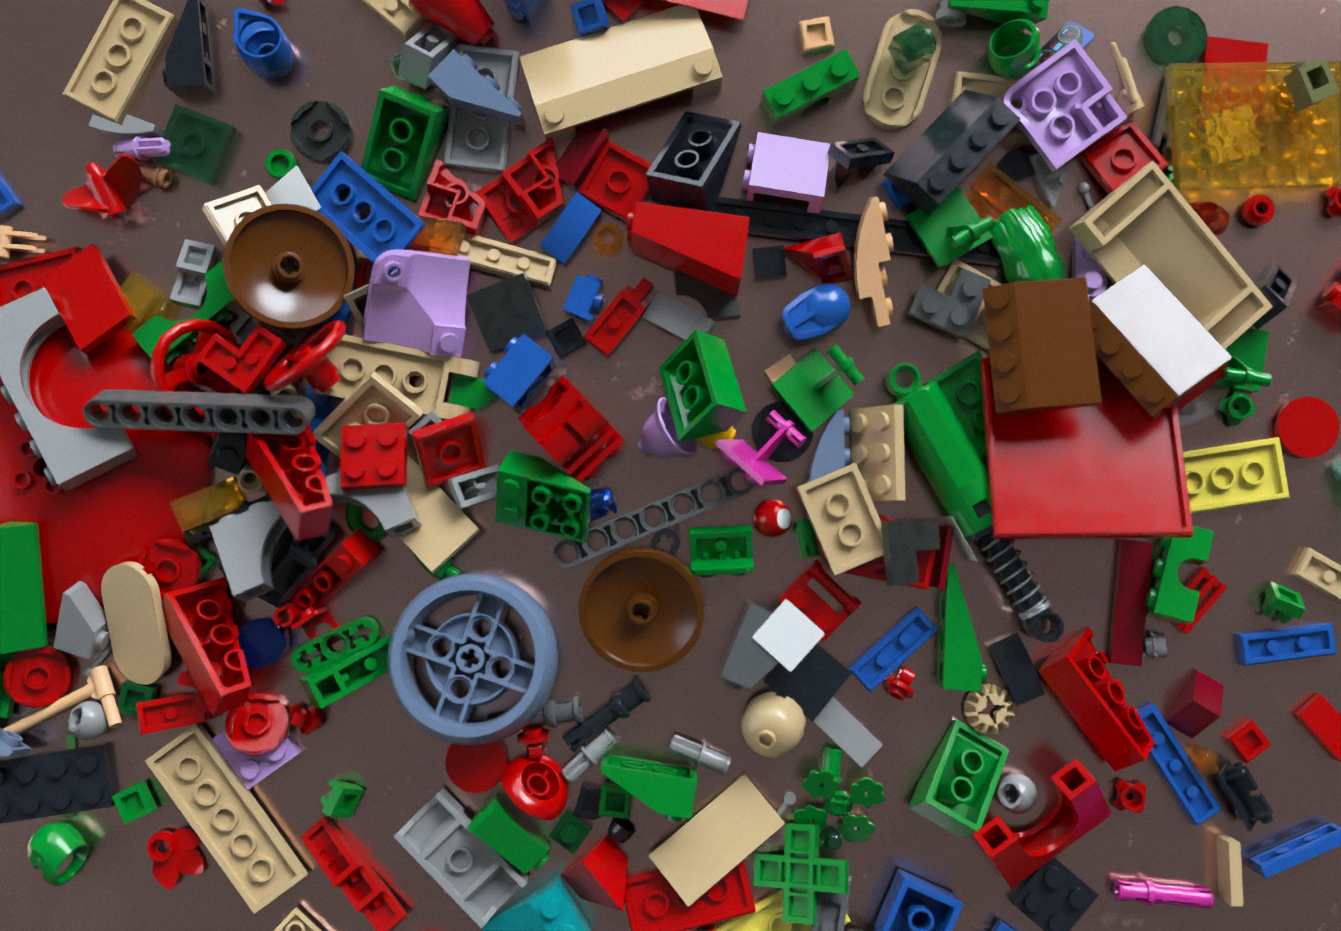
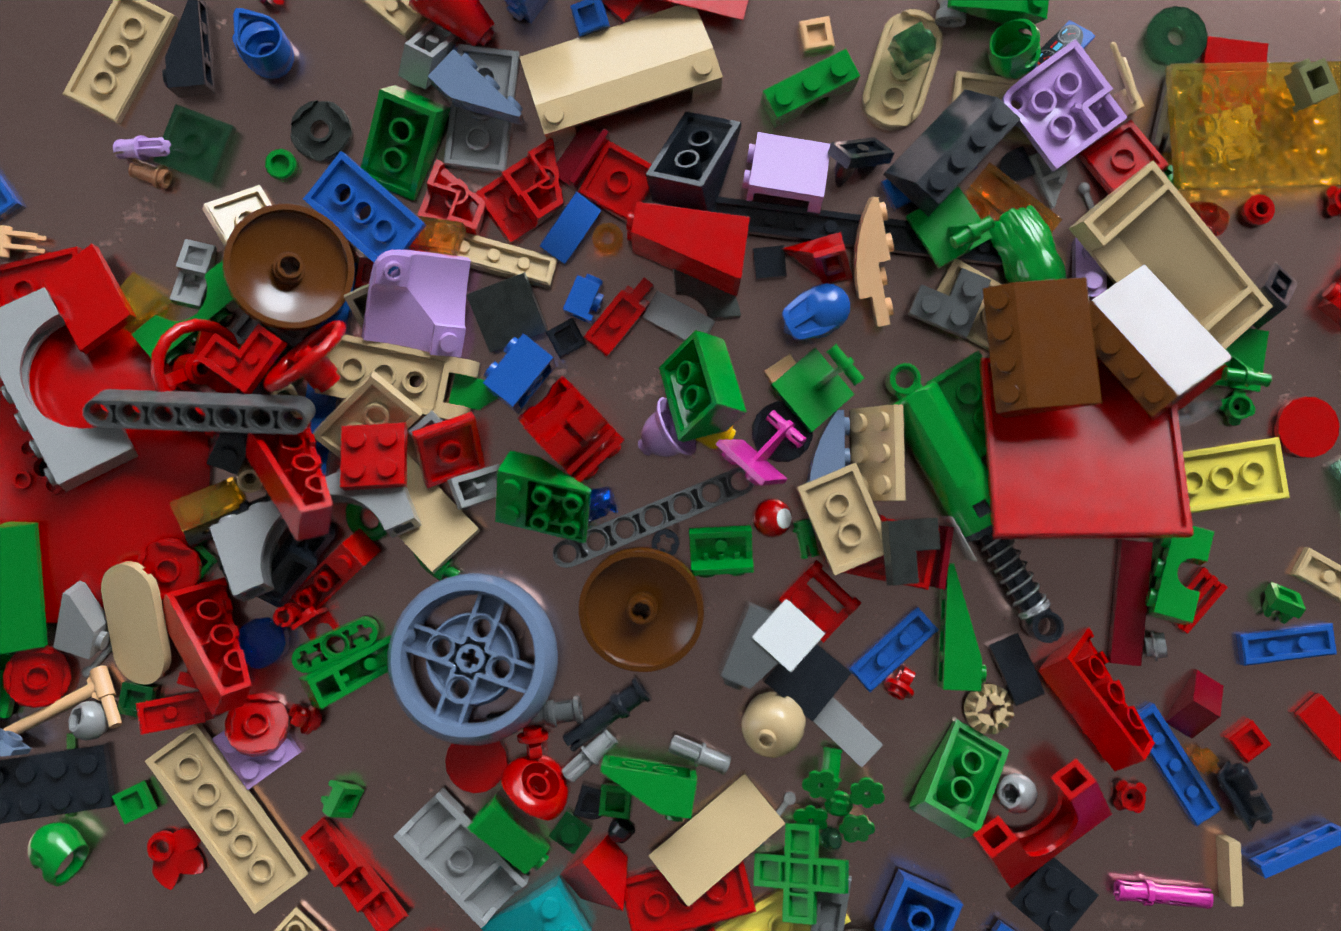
(109, 190): red piece -> none
(129, 129): light grey slope -> none
(293, 190): white sticker -> none
(395, 62): clear green piece -> none

